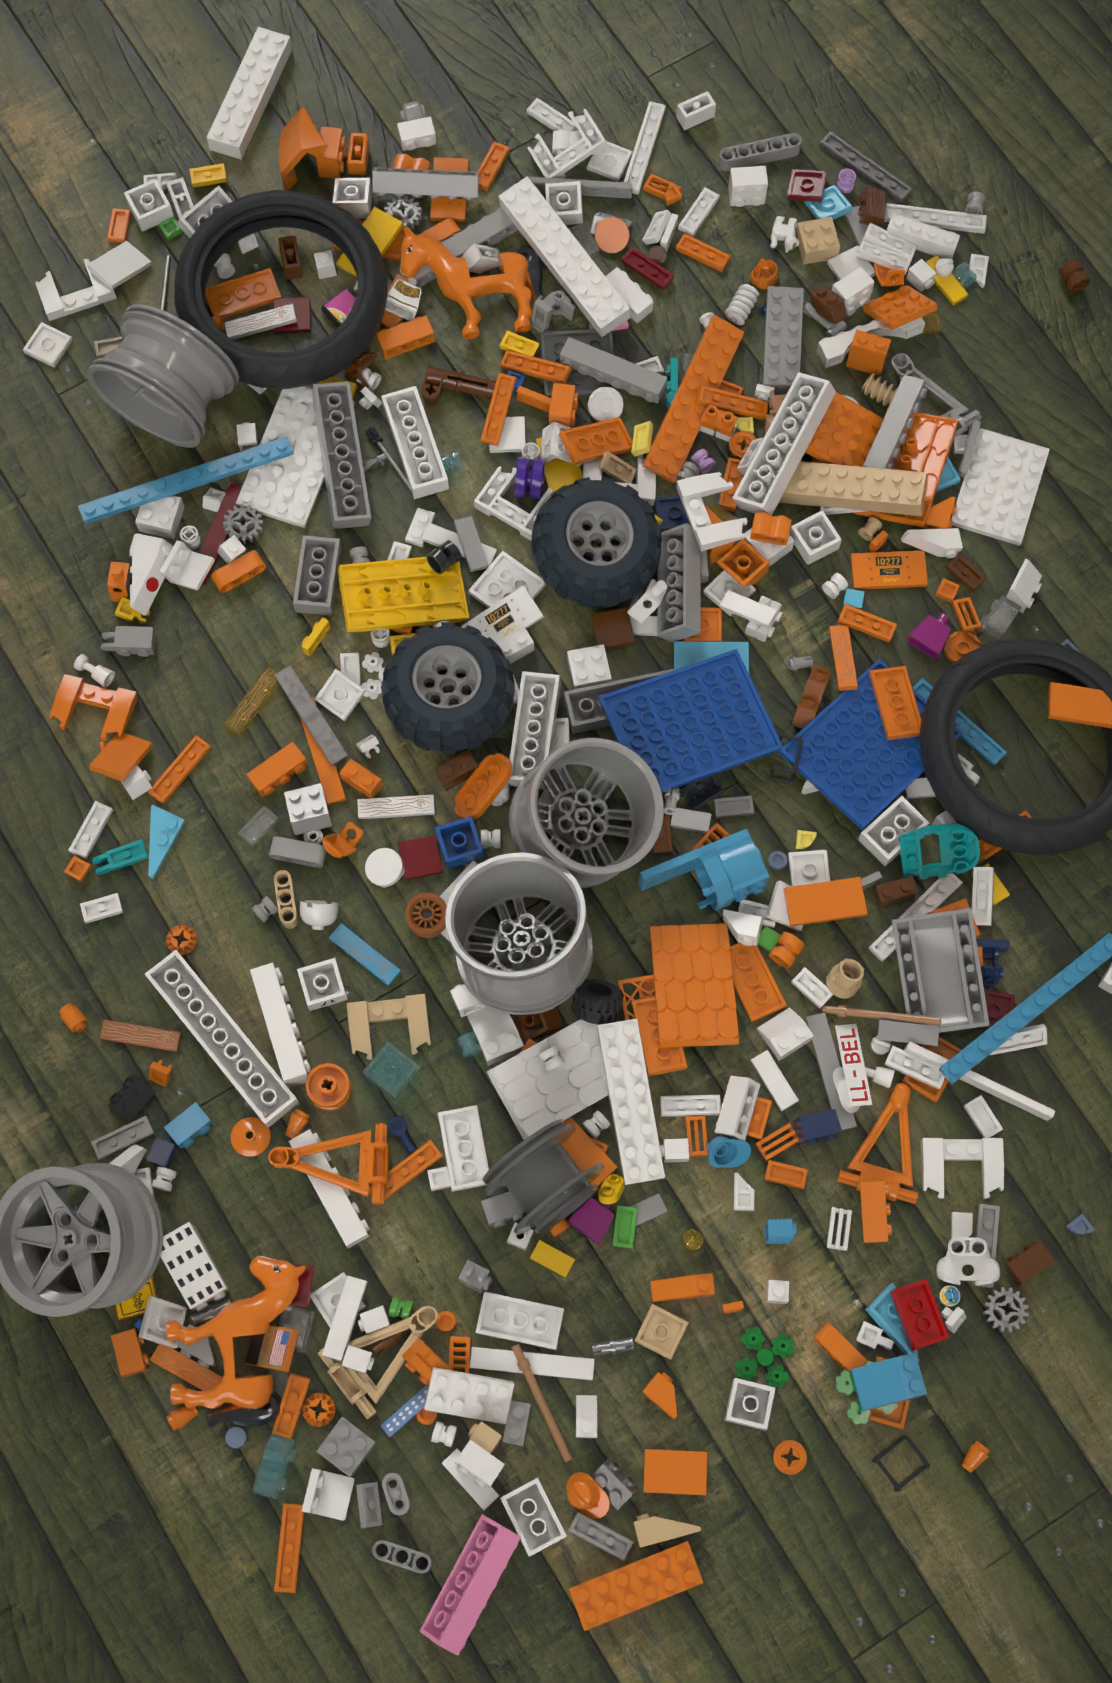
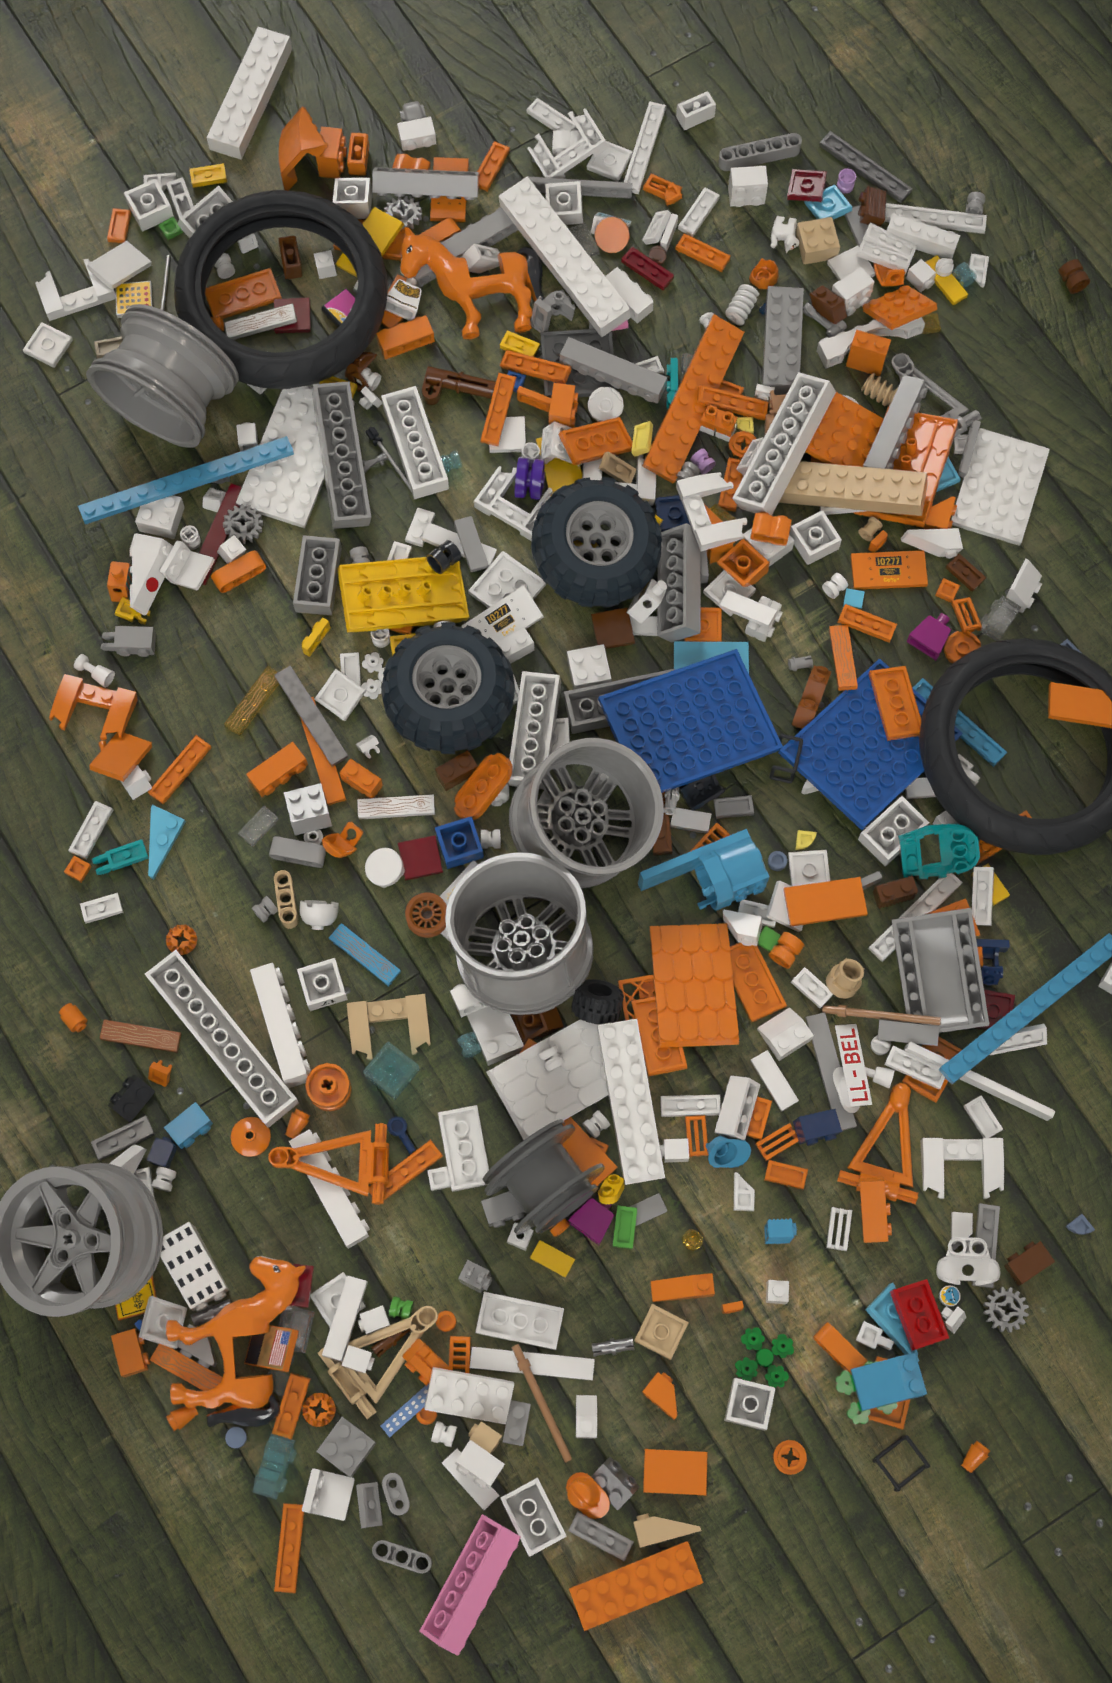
(132, 293): none -> yellow tile

